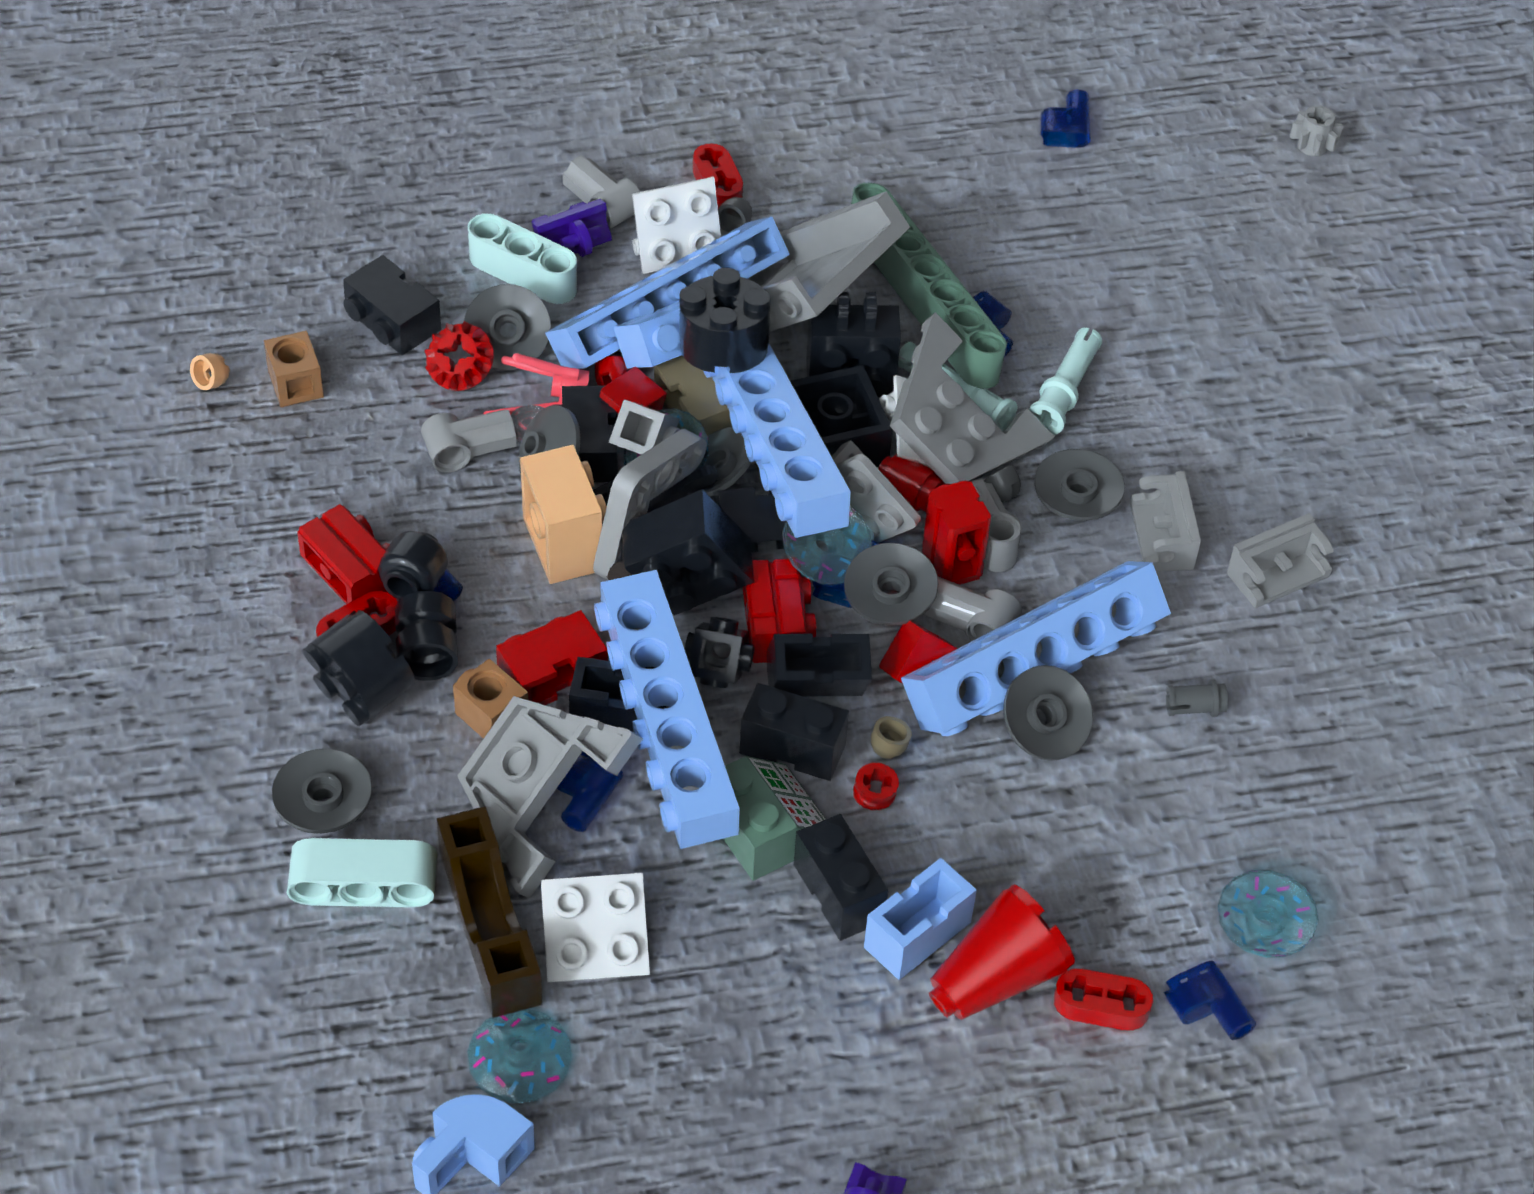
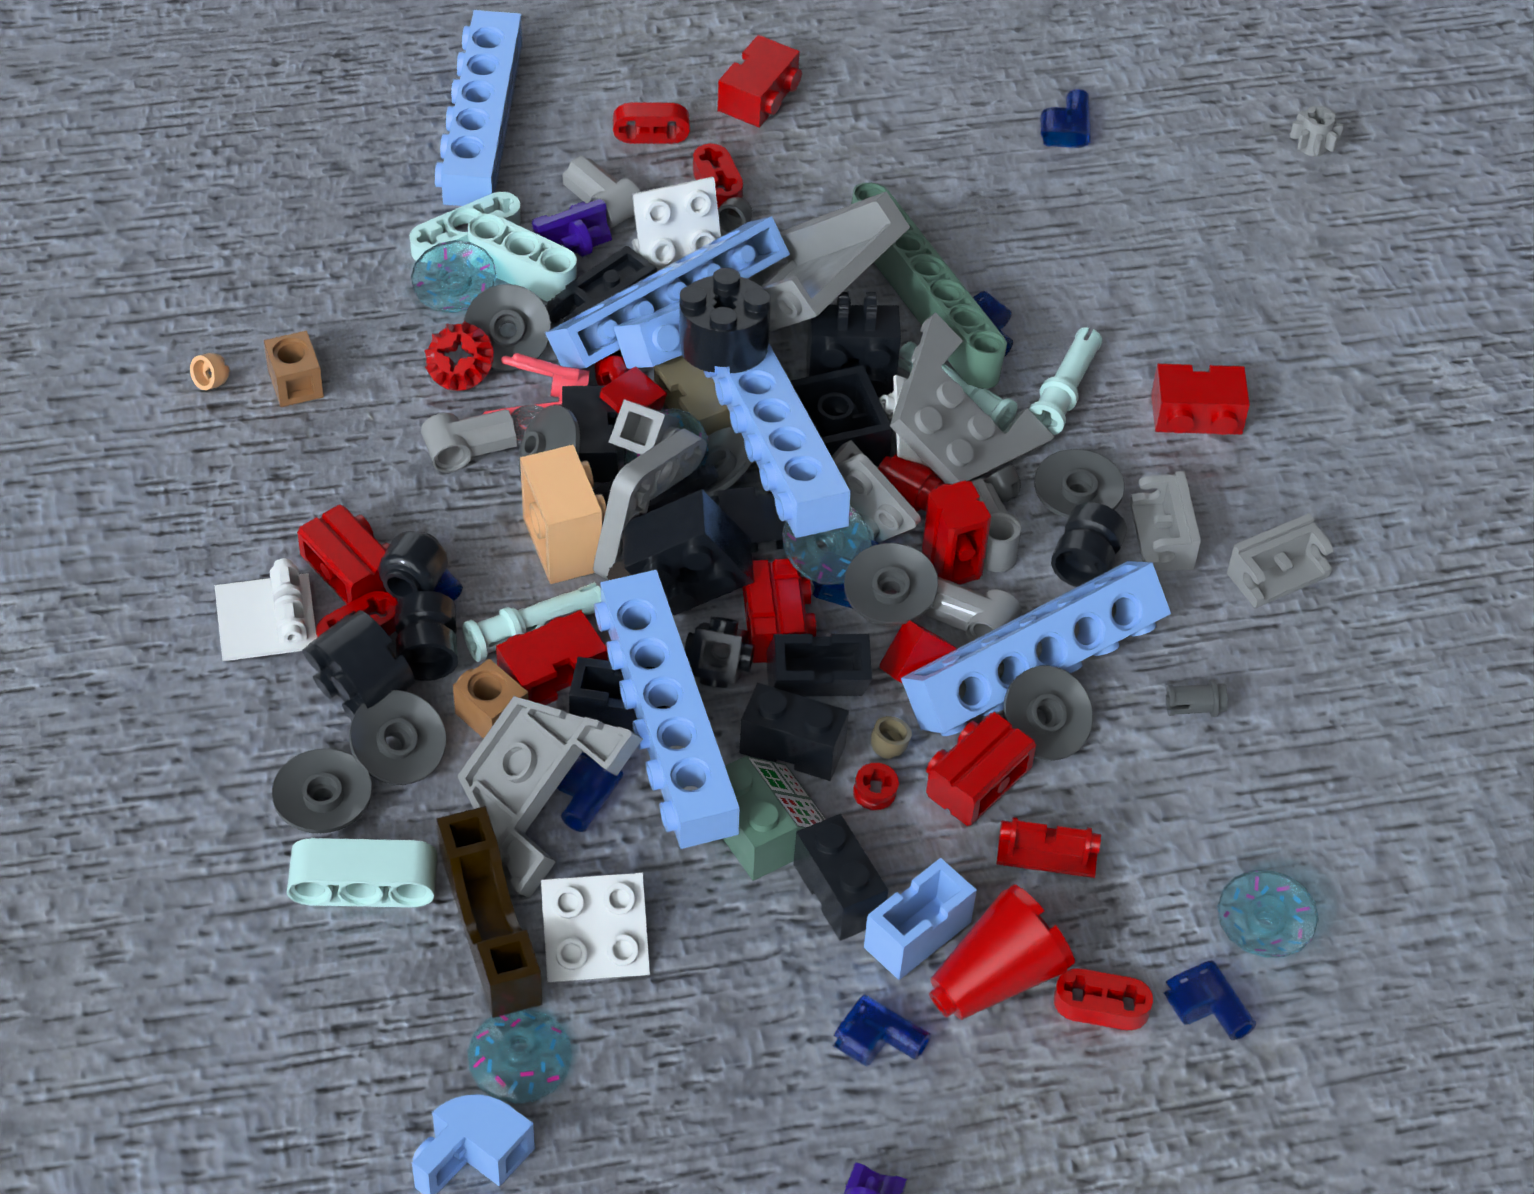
(266, 614): none -> white hinge
(390, 307): black brick -> none
(409, 720): none -> dark grey dish
(443, 227): none -> light aqua beam
(450, 264): none -> clear light blue dish
(481, 107): none -> light blue brick
(485, 635): none -> light aqua pin
(600, 283): none -> black hinge
(651, 123): none -> red beam
(760, 83): none -> red brick
(873, 1027): none -> clear blue piece
(979, 768): none -> red brick
(1048, 849): none -> red hinge
(1088, 544): none -> black wheel
(1199, 399): none -> red brick

